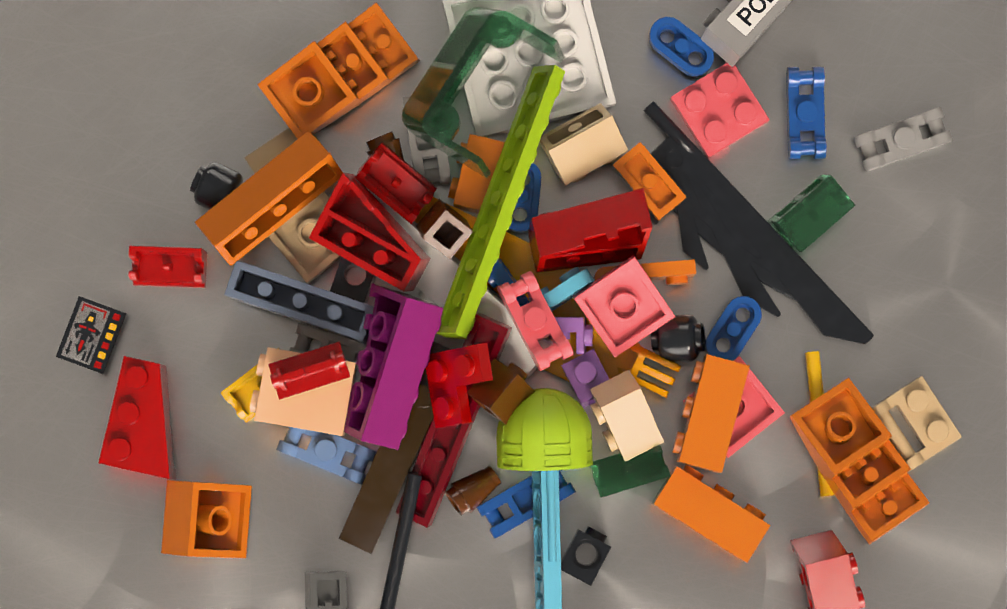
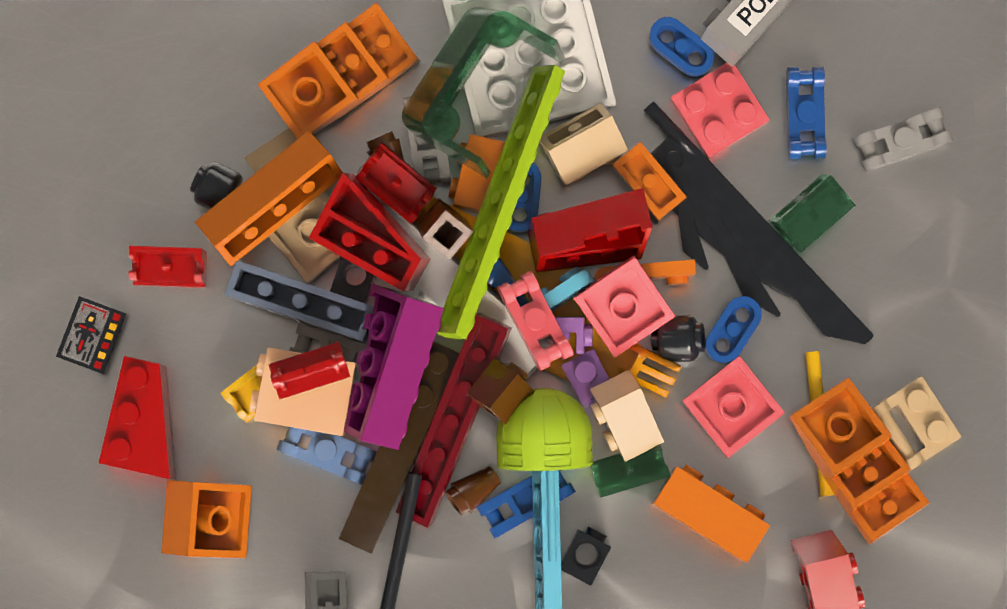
(447, 381): red plate -> none
(711, 413): orange brick -> none

